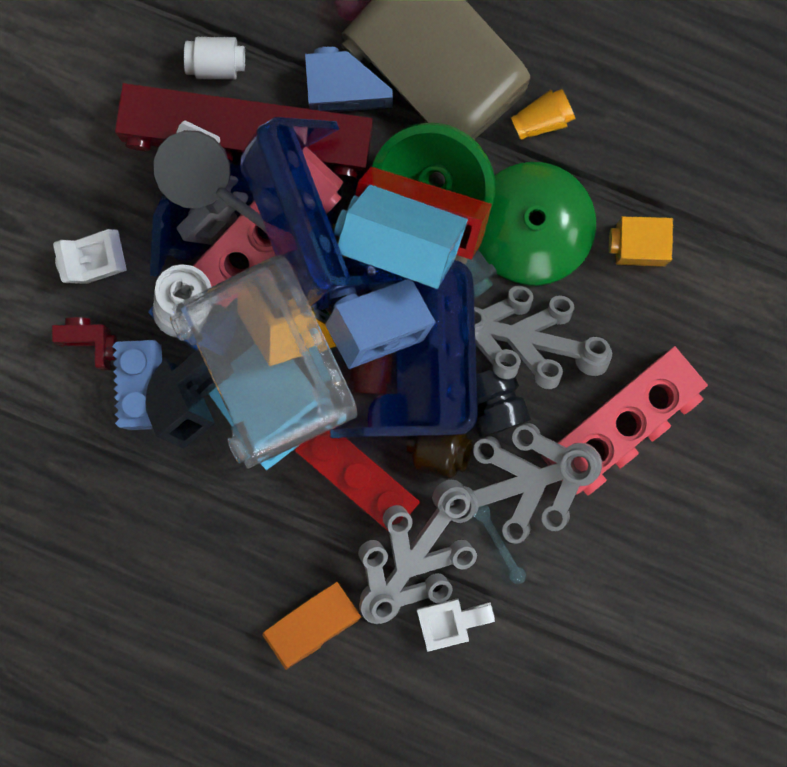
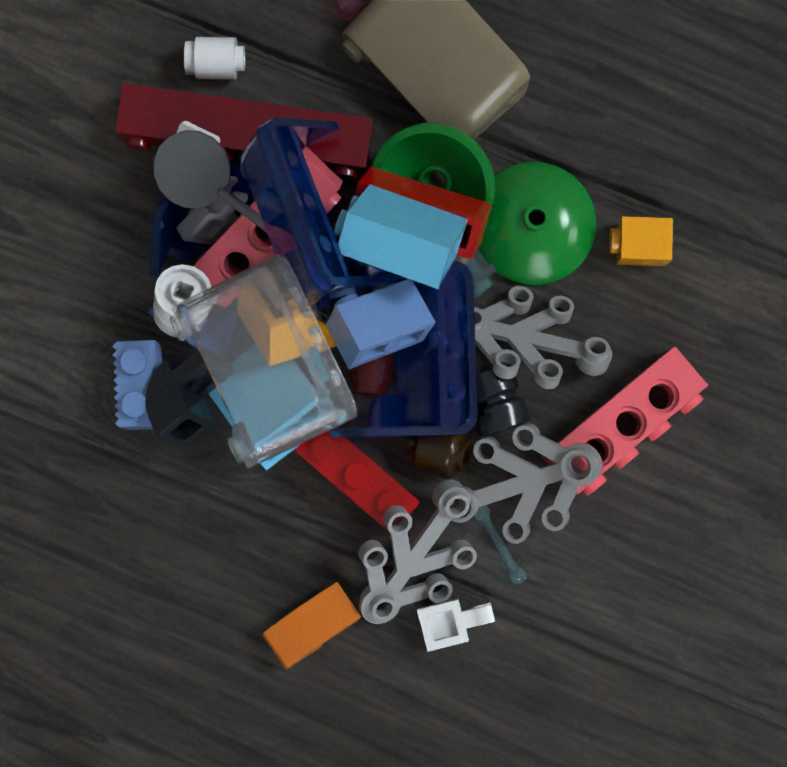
(79, 332): dark red bracket -> none
(89, 257): white bracket -> none
(343, 83): medium blue slope -> none
(544, 115): light orange cone -> none

